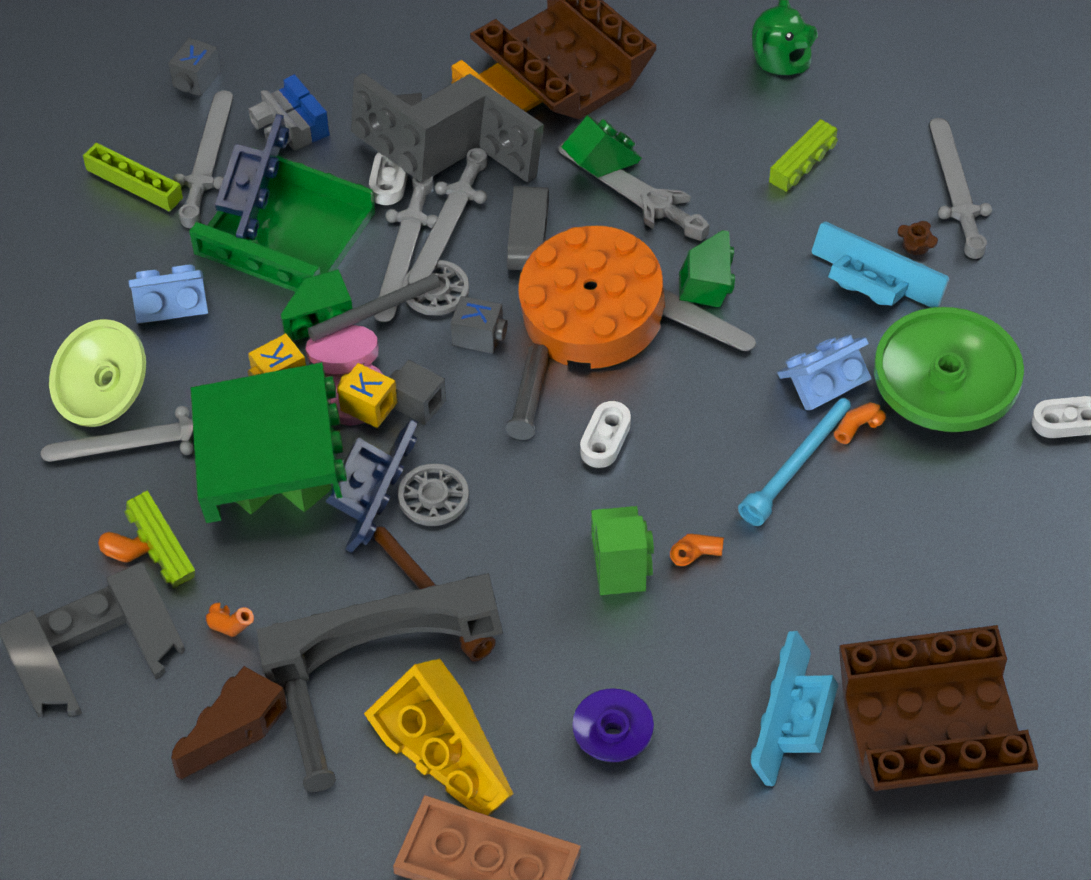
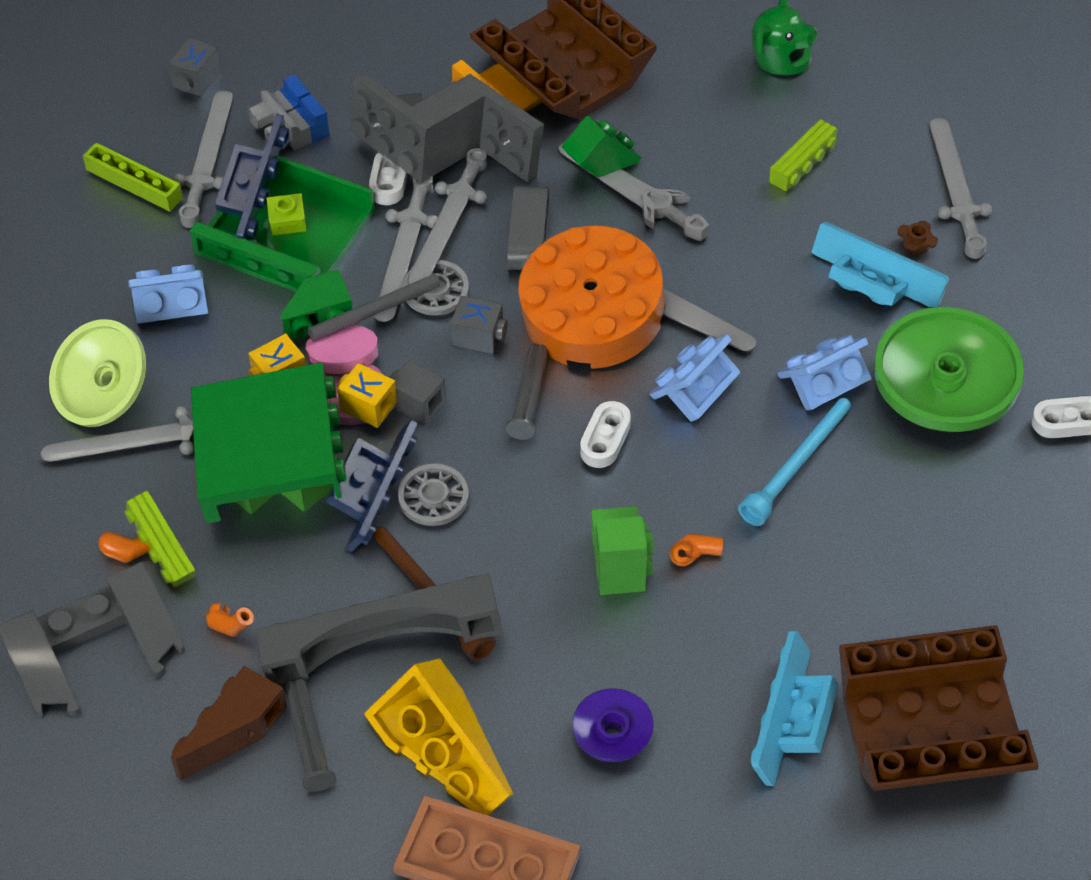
(286, 214): none -> lime bracket
(697, 377): none -> light blue bracket
(707, 272): green slope -> none
(855, 418): orange arm -> none

